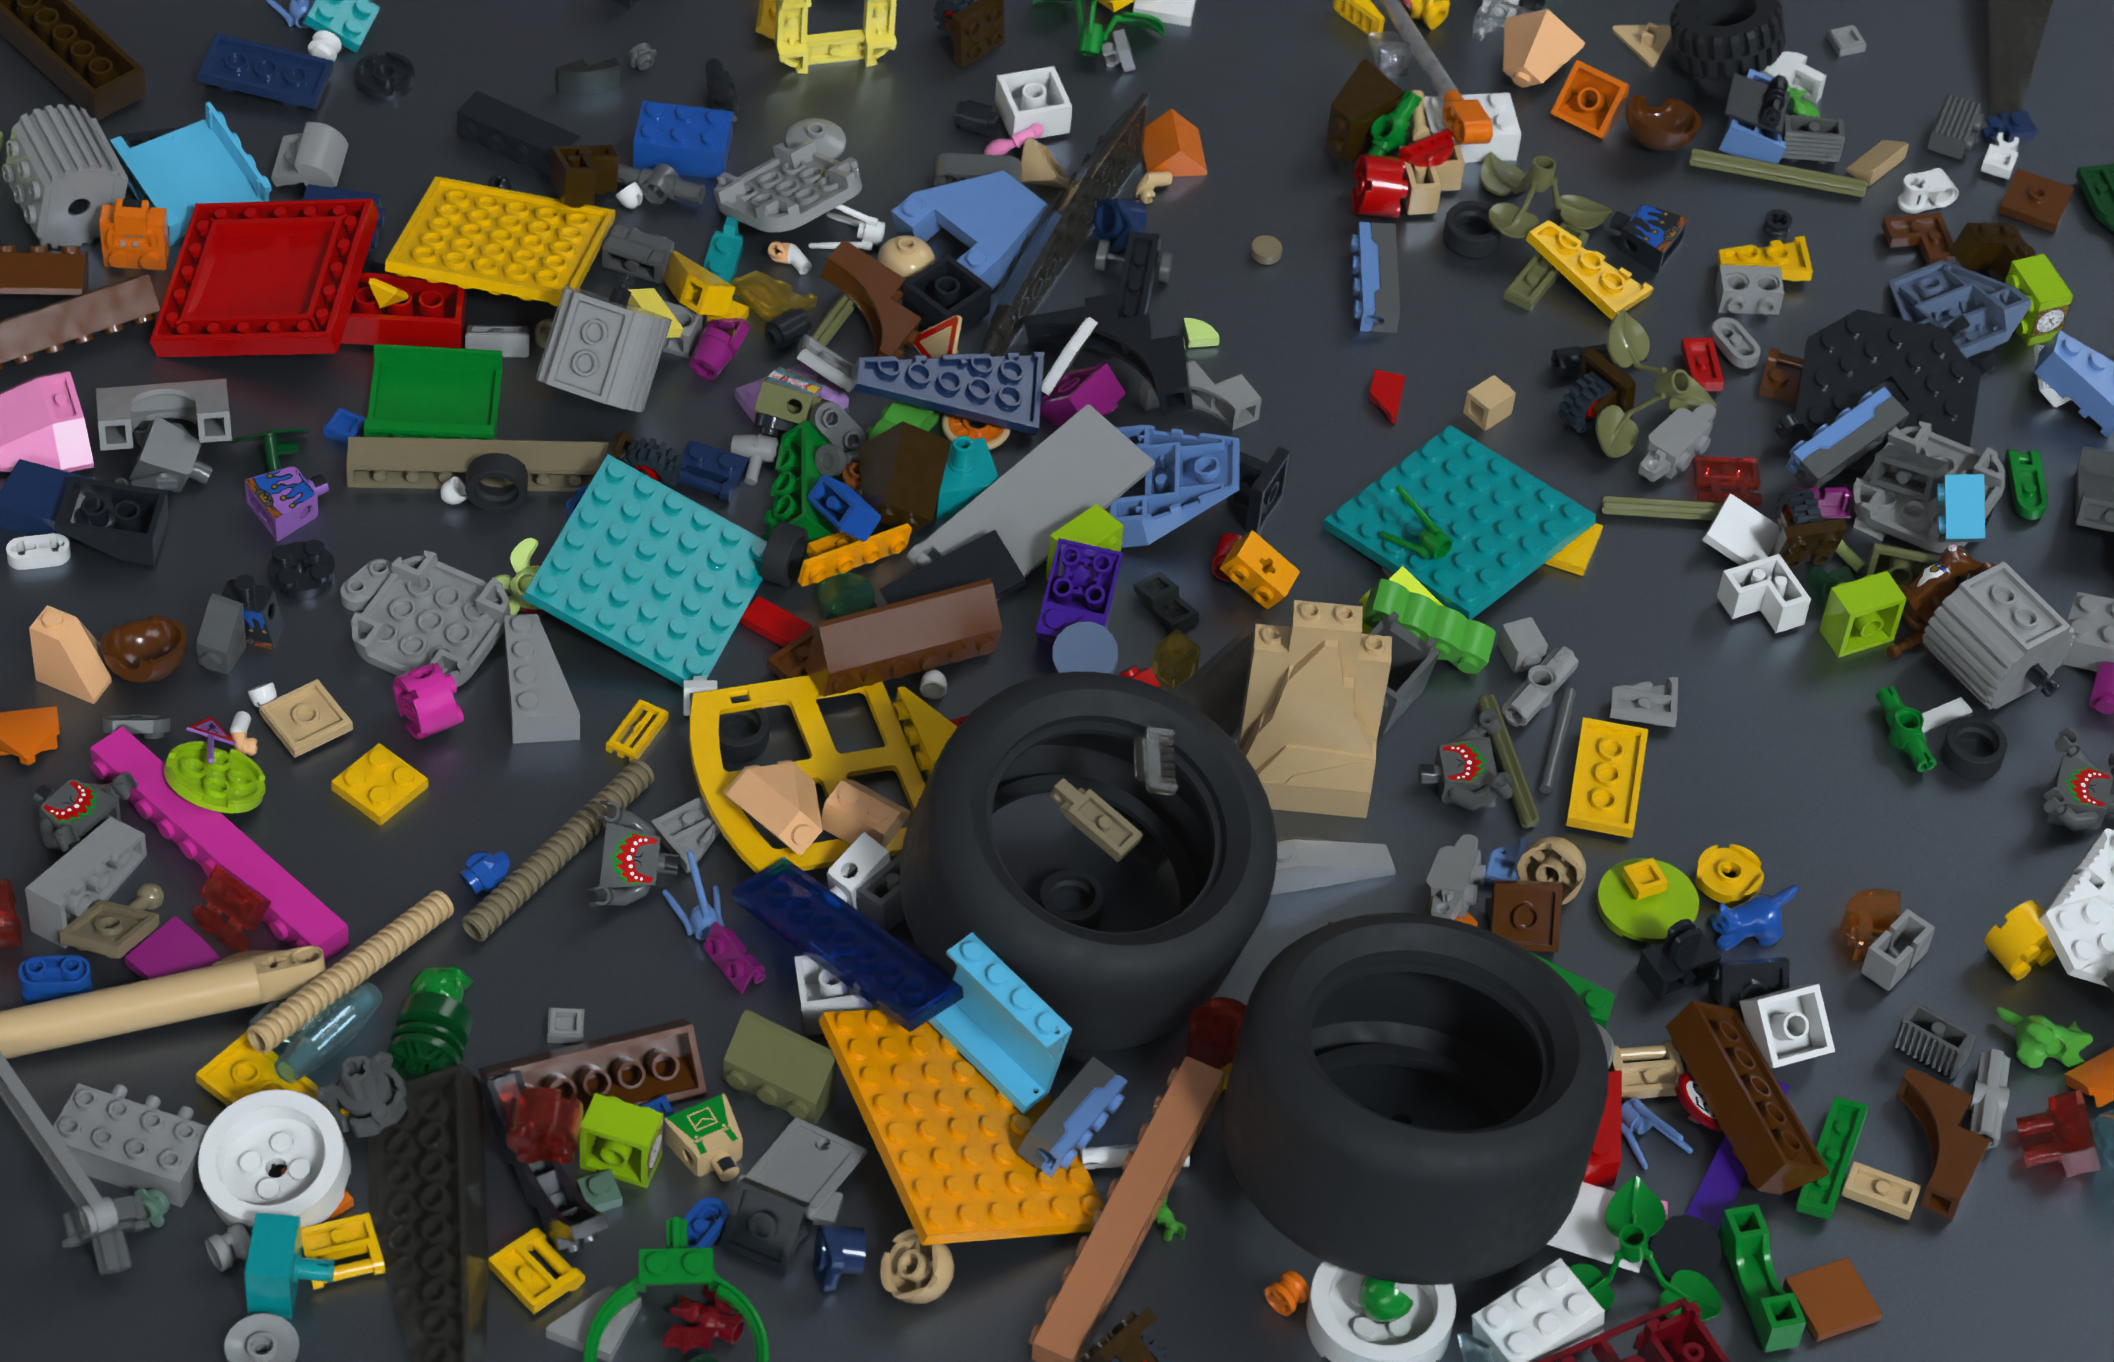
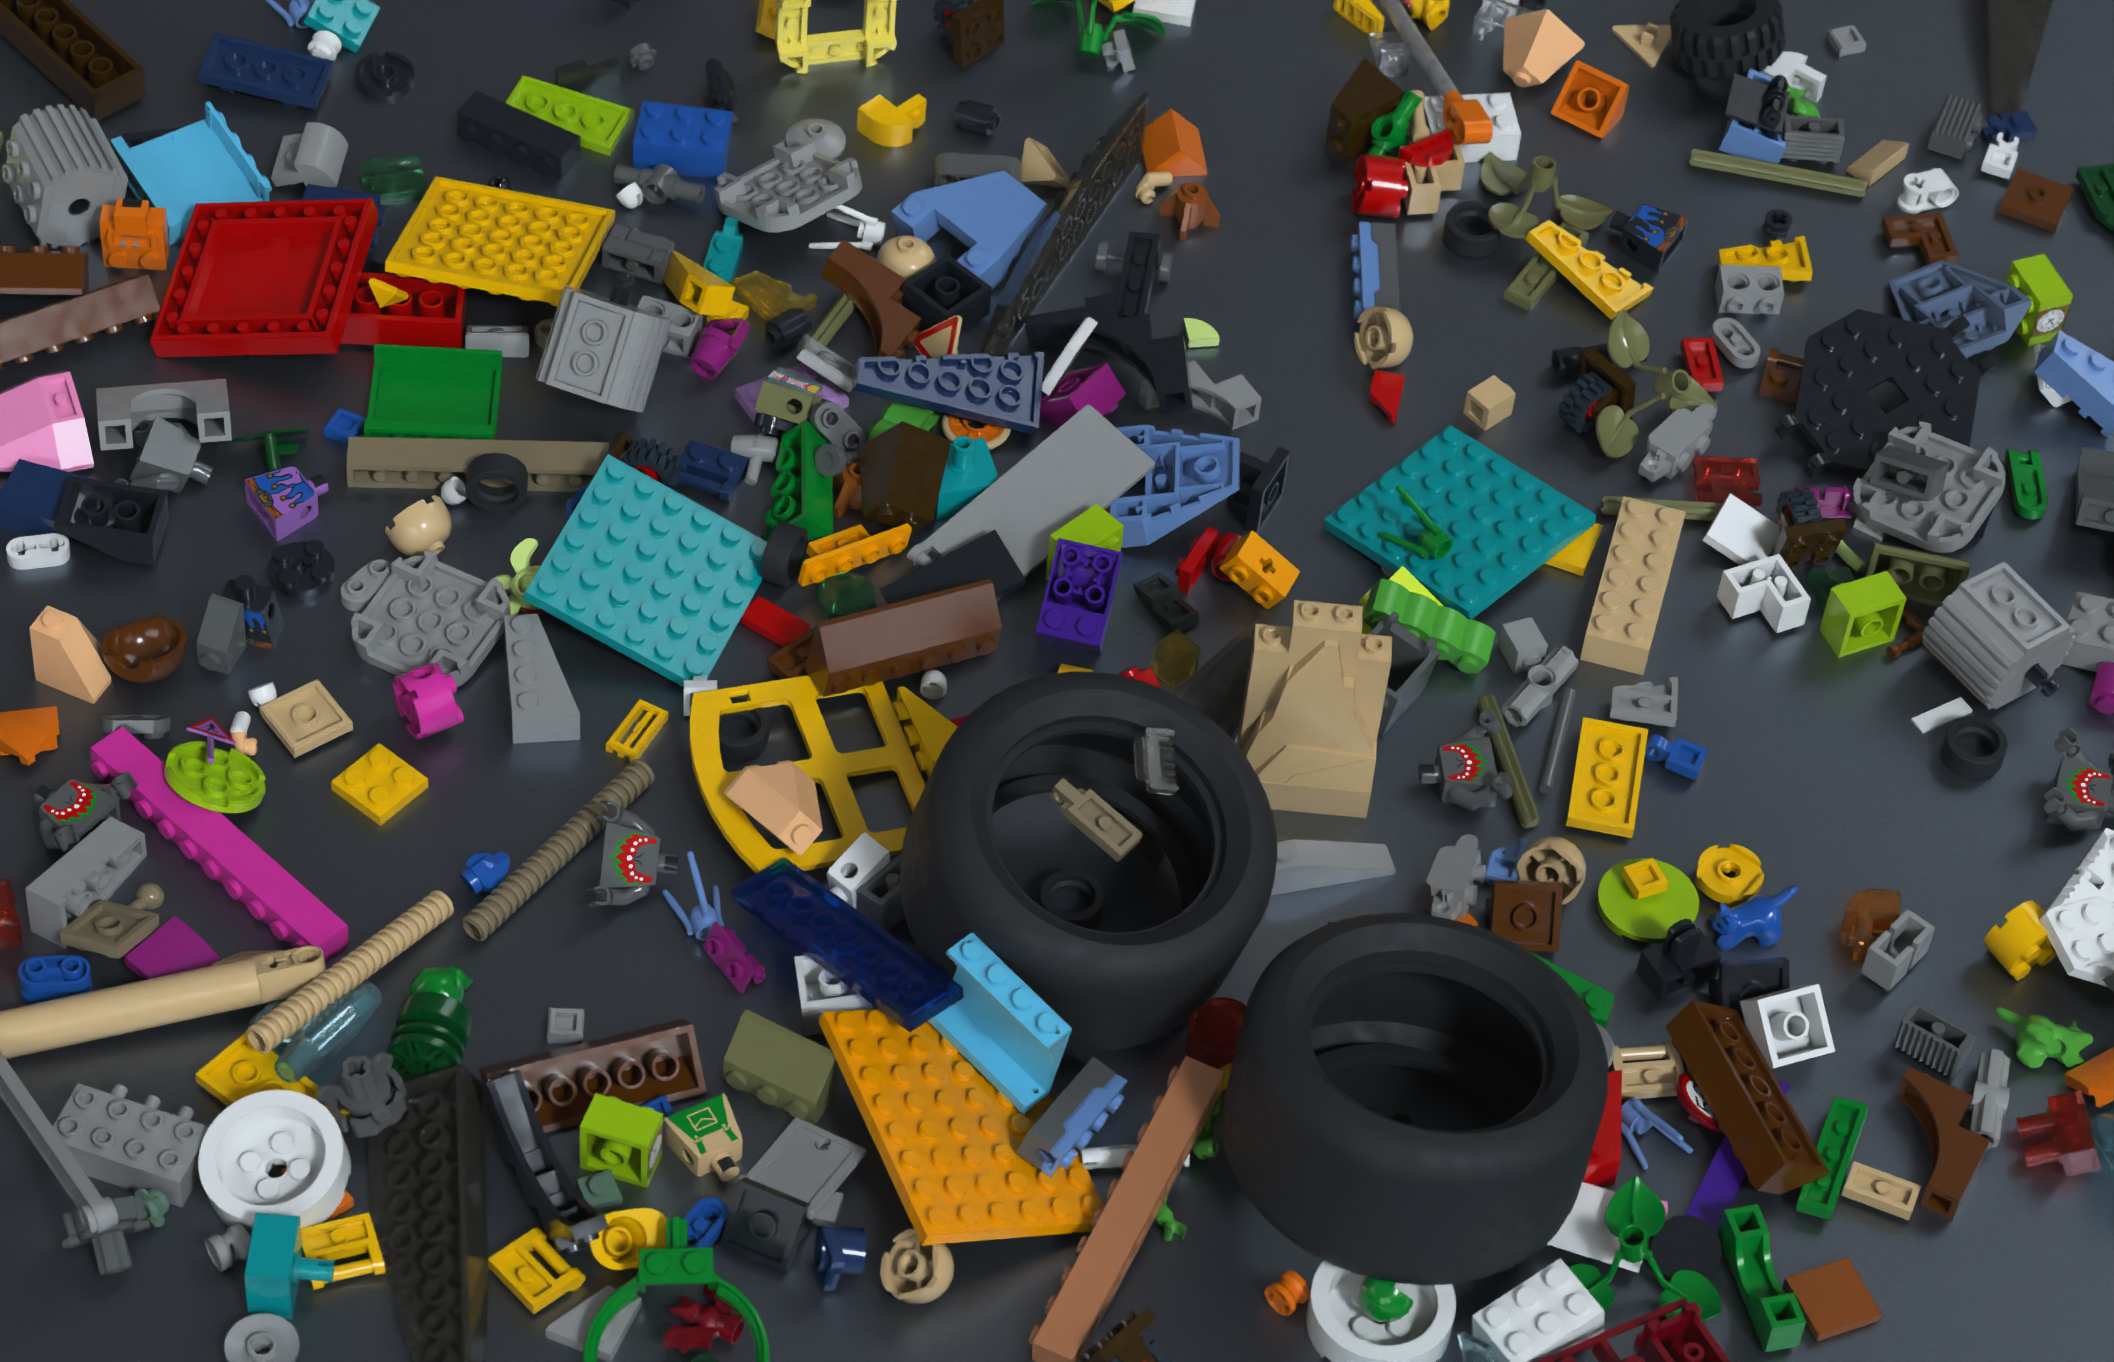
(237, 900): clear red plate -> none
(394, 187): none -> clear green plate
(421, 528): none -> tan cylinder
(544, 1126): clear red brick -> none
(582, 172): dark brown brick -> none
(594, 119): none -> lime tile
(627, 1233): none -> yellow piece
(651, 301): light yellow tile -> none
(687, 830): light grey wing -> none
(789, 254): arm -> none
(844, 508): blue brick -> none
(857, 810): light nougat slope -> none
(890, 124): none -> yellow brick
(1002, 146): bright pink piece -> none
(1031, 99): white brick -> none
(1085, 649): sand blue tile -> none
(1116, 219): dark blue piece -> none
(1190, 206): none -> dark orange brick
(1199, 557): none -> red plate
(1205, 1144): none -> bright green arm
(1266, 249): dark tan tile -> none
(1383, 337): none -> tan cylinder
(1632, 586): none -> tan brick
(1663, 126): reddish brown cylinder -> none
(1680, 757): none -> blue plate
(1847, 439): dark grey piece -> none
(1906, 729): green pin -> none
(1938, 582): reddish brown animal -> none
(1962, 507): medium azure brick -> none
(1990, 248): dark brown brick -> none

